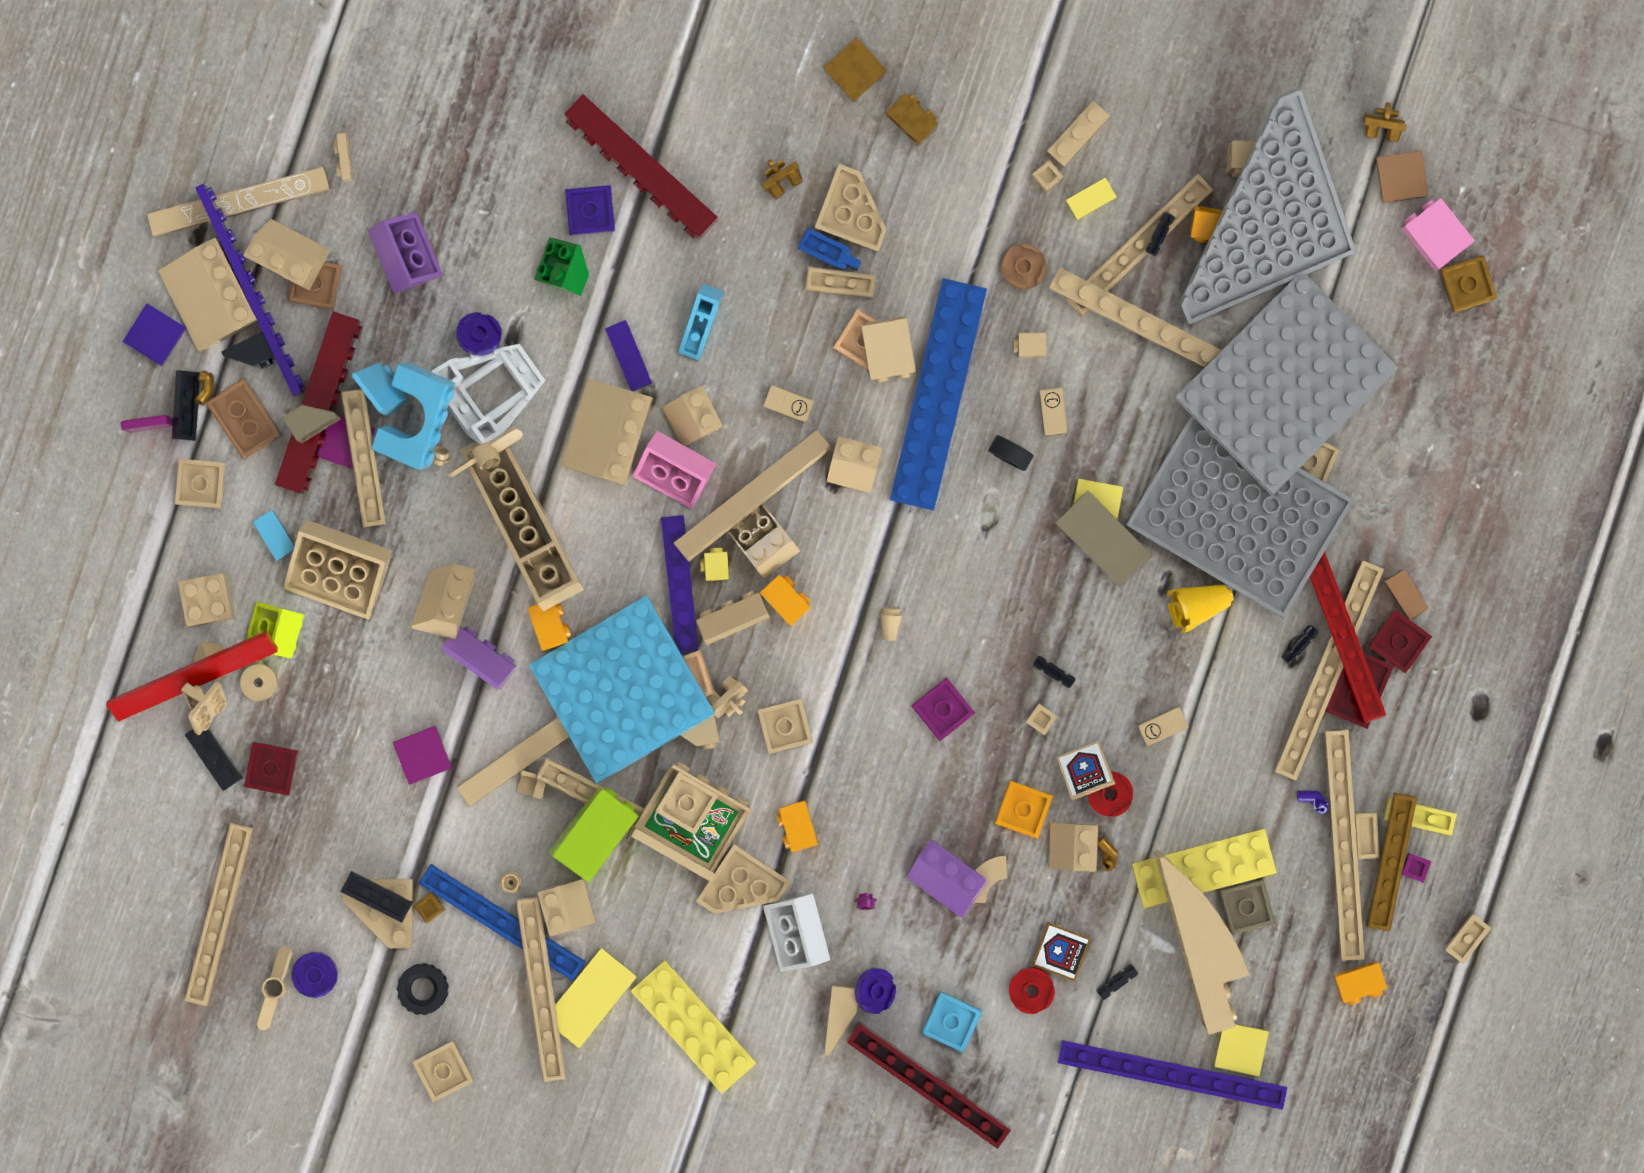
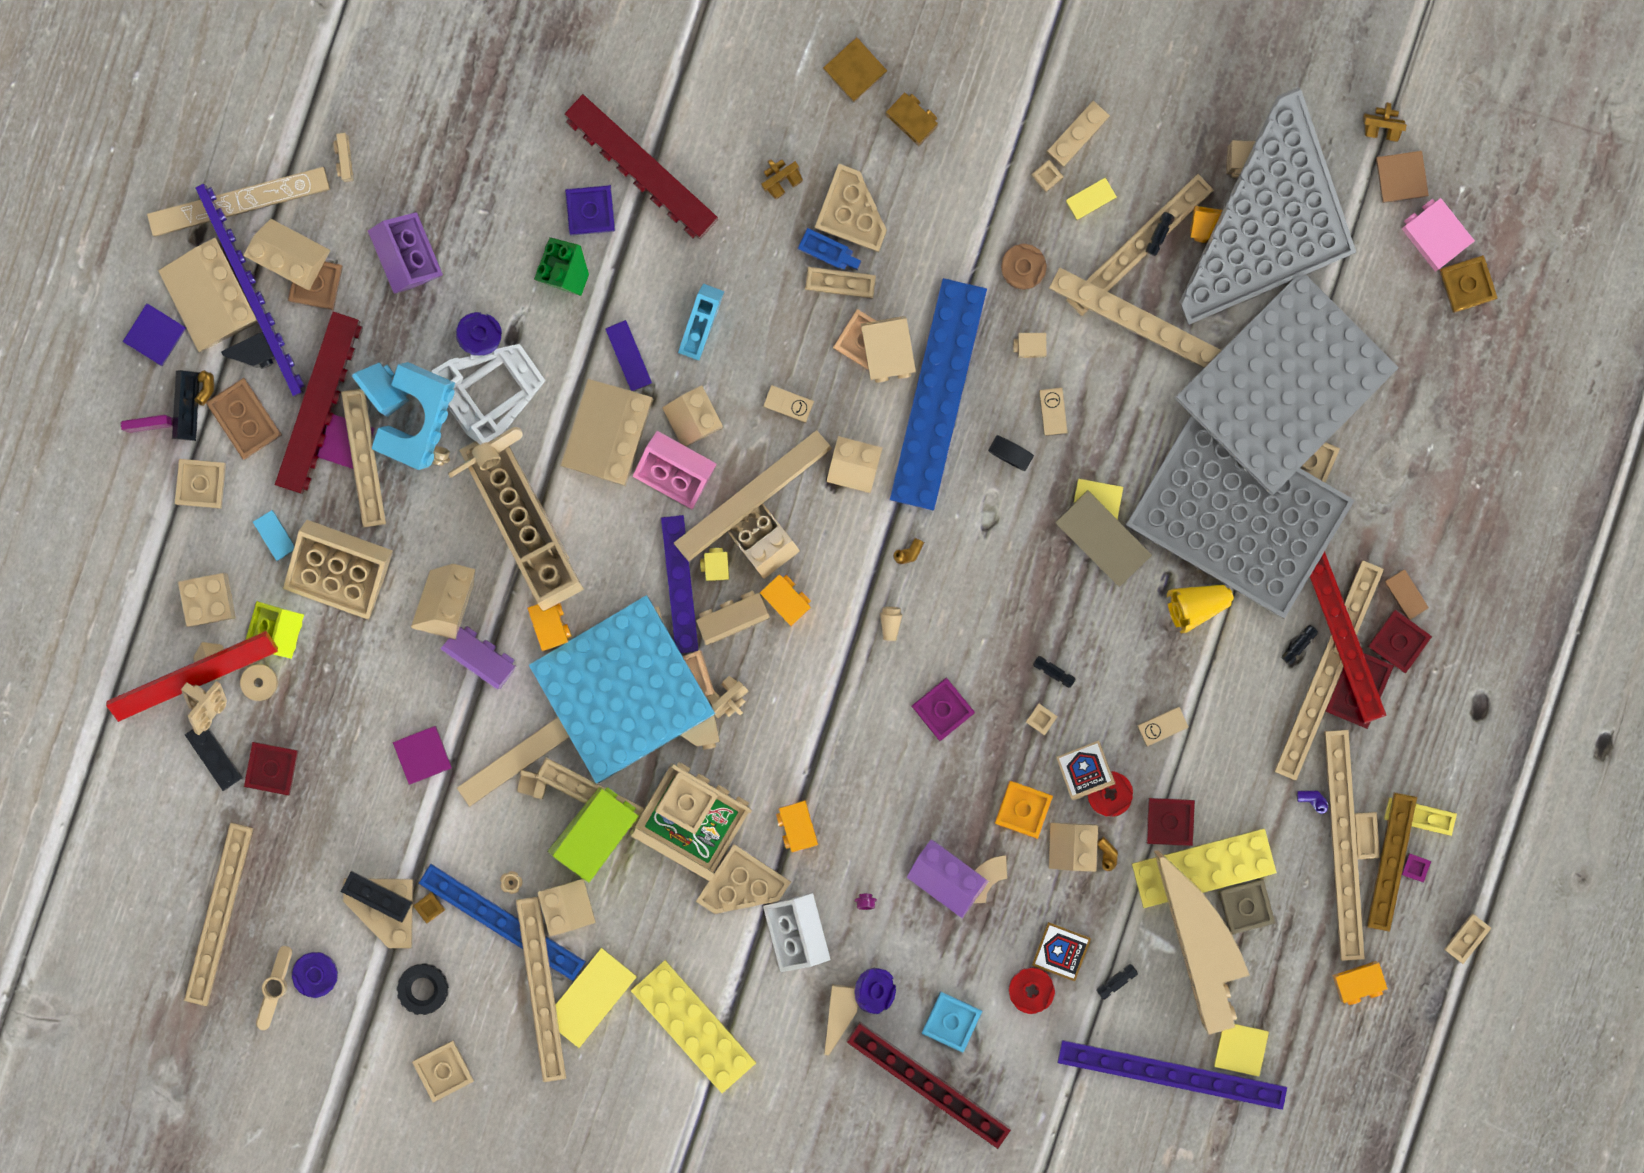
(308, 421): dark tan slope -> none
(785, 726): tan plate -> none
(910, 554): none -> pearl gold arm
(1170, 821): none -> dark red plate

